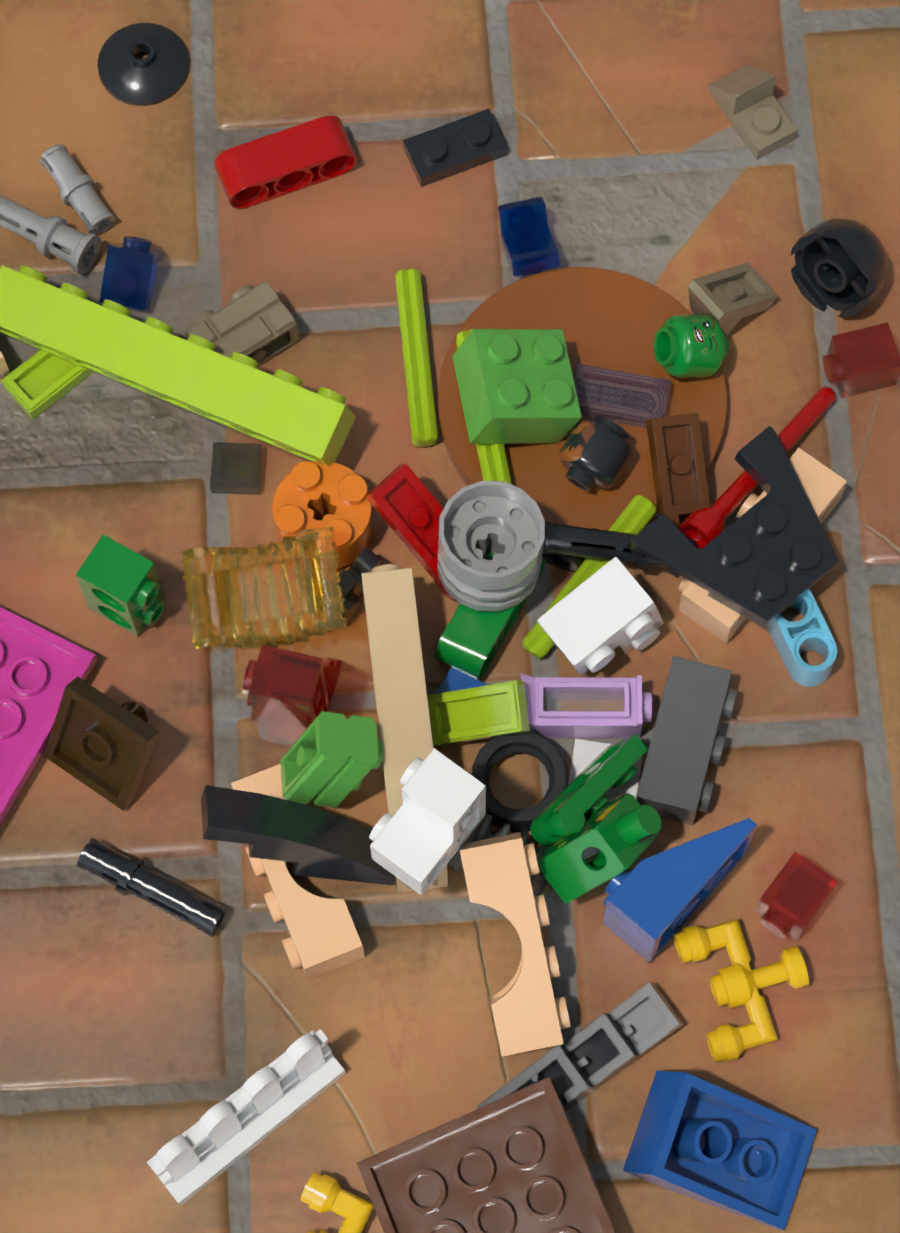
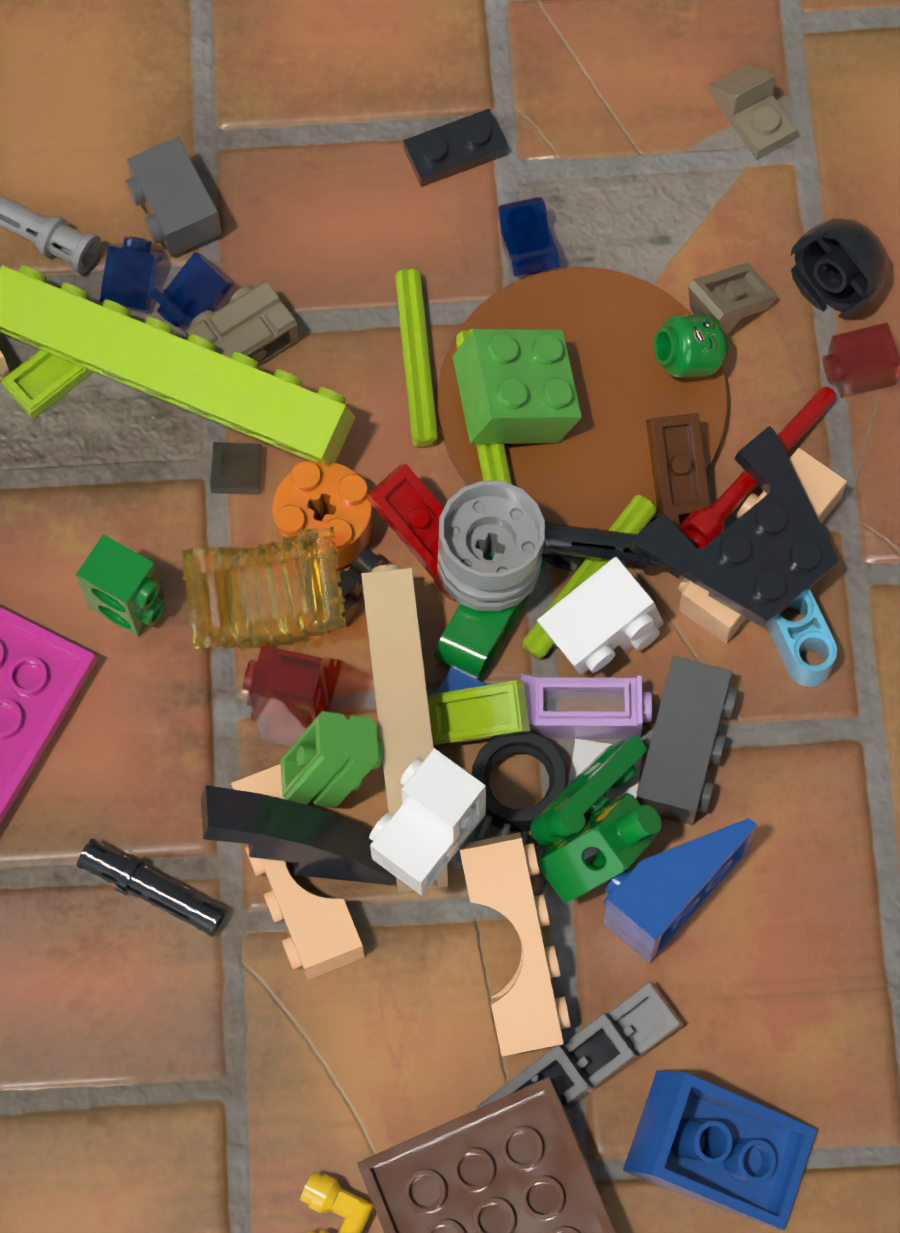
(77, 189): light grey pin -> none
(101, 742): dark brown tile -> none
(148, 79): black dish -> none
(174, 197): none -> dark grey brick
(192, 291): none -> clear blue bracket
(247, 1116): white fence -> none
(285, 162): red beam -> none
(595, 453): black head -> none
(620, 395): tile -> none
(739, 984): yellow piece -> none
(794, 897): clear red brick -> none

